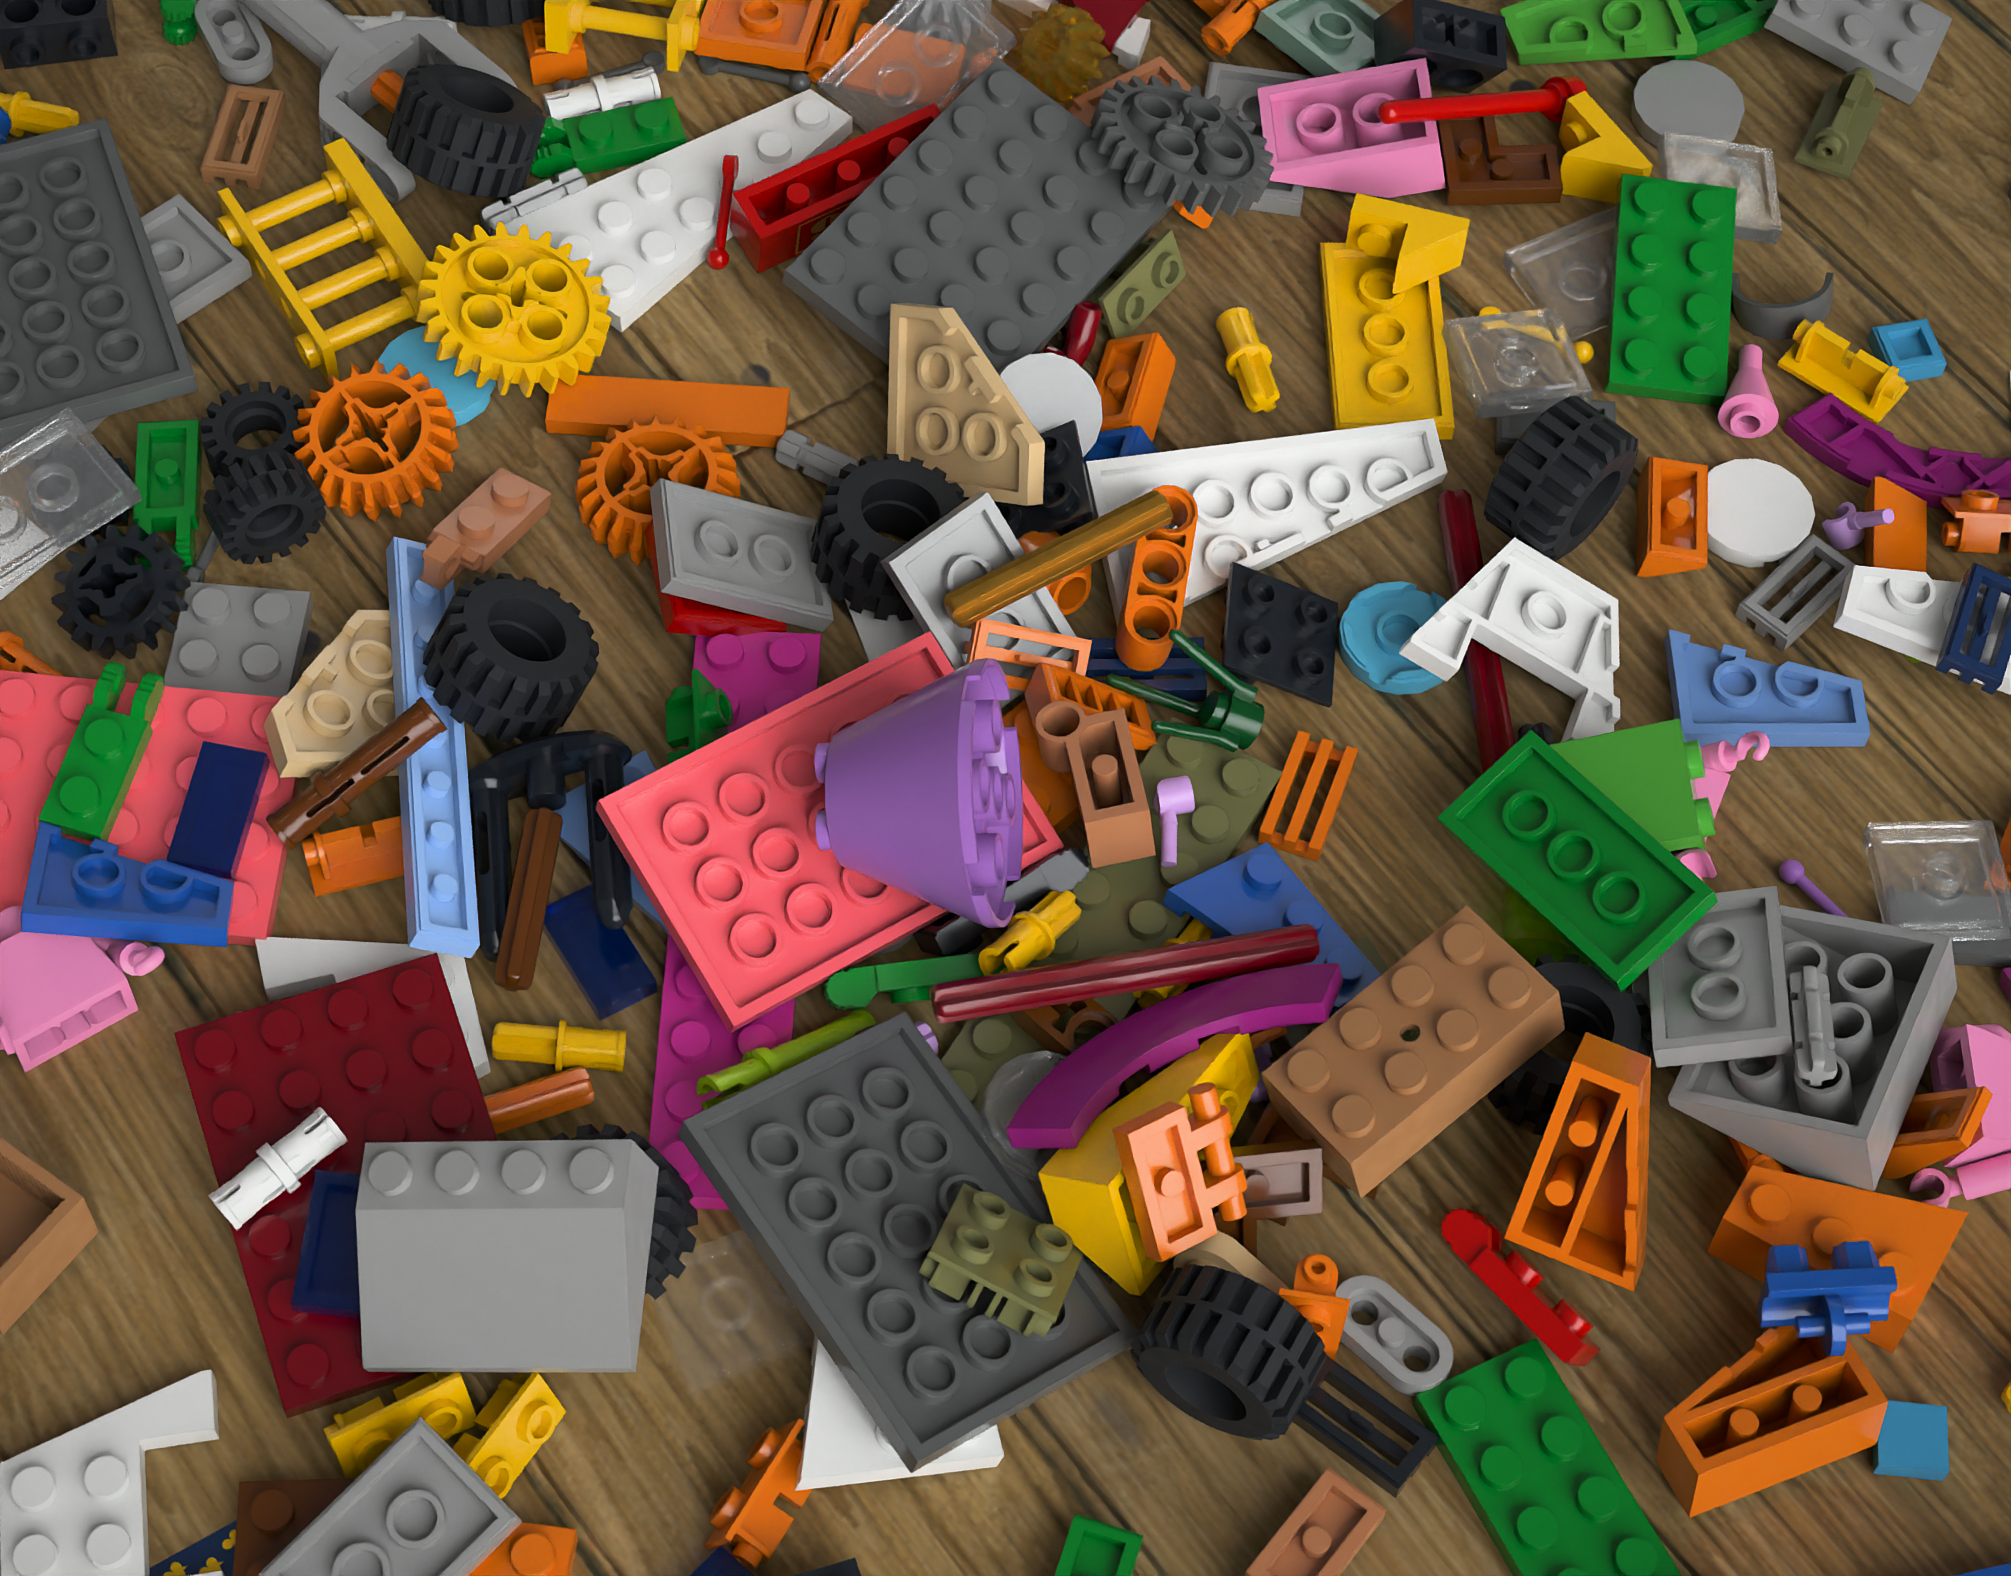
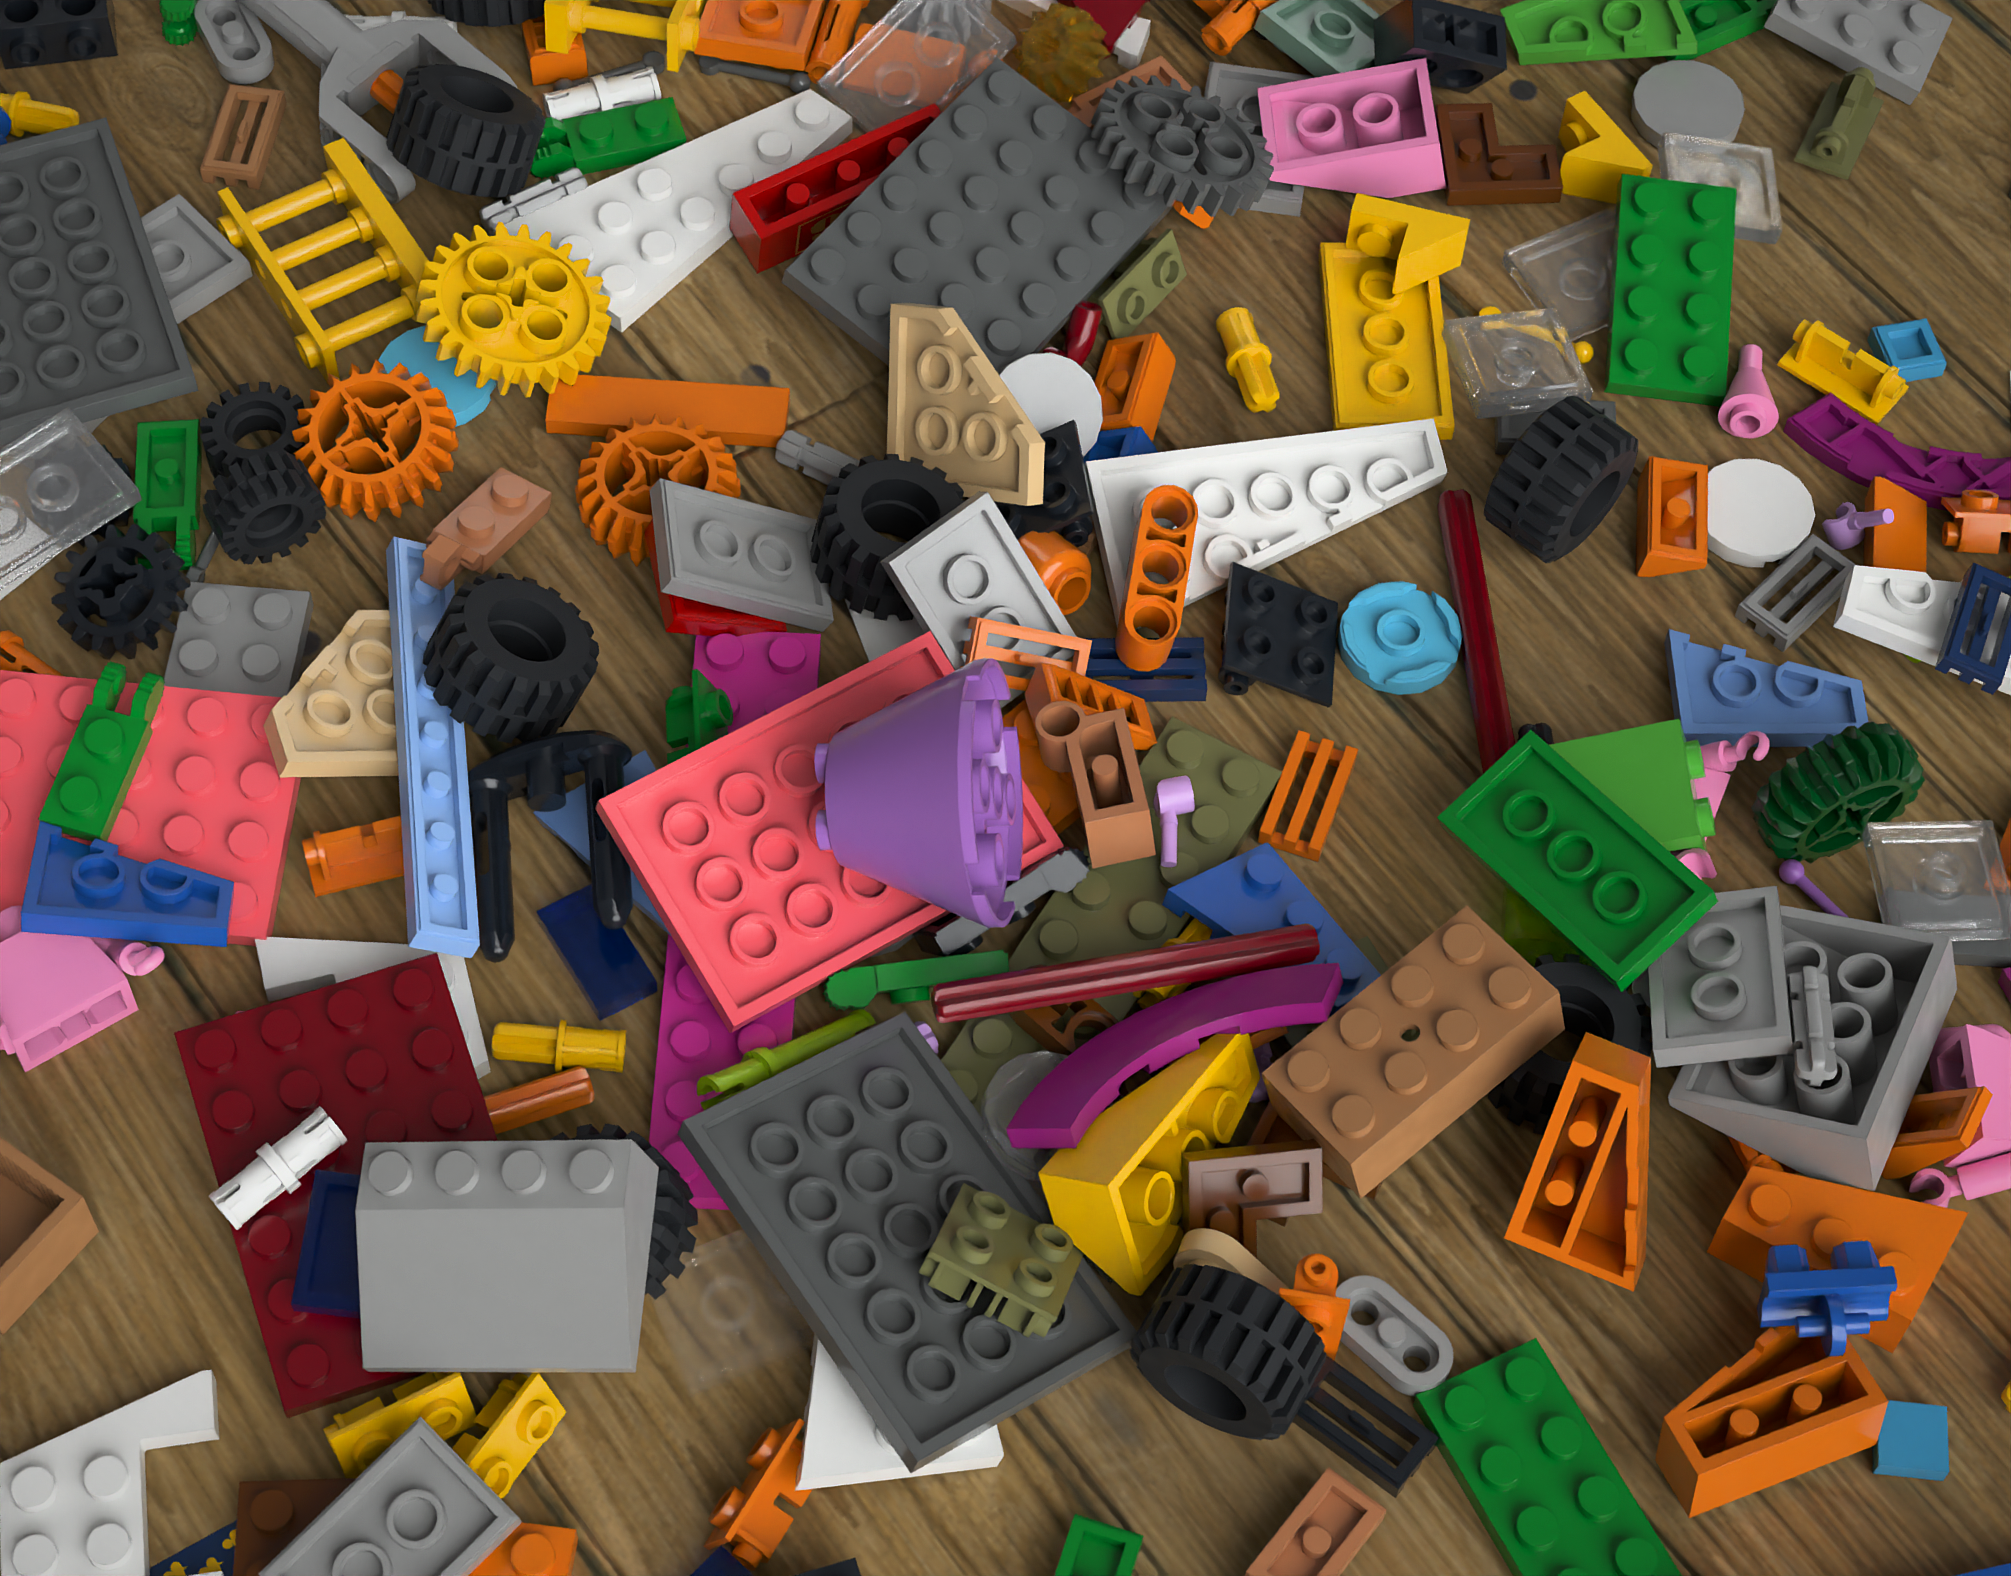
(219, 809): clear blue tile -> none
(355, 774): reddish brown pin -> none
(528, 900): reddish brown axle -> none
(718, 257): red hinge -> none
(1031, 934): yellow axle -> none
(1058, 559): pearl gold axle -> none
(1166, 1177): orange plate -> none
(1229, 716): dark green plant -> none
(1516, 1284): red hinge -> none
(1539, 621): white wing -> none
(1547, 100): red piece -> none
(1780, 320): dark grey helmet -> none
(1835, 789): none -> dark green gear

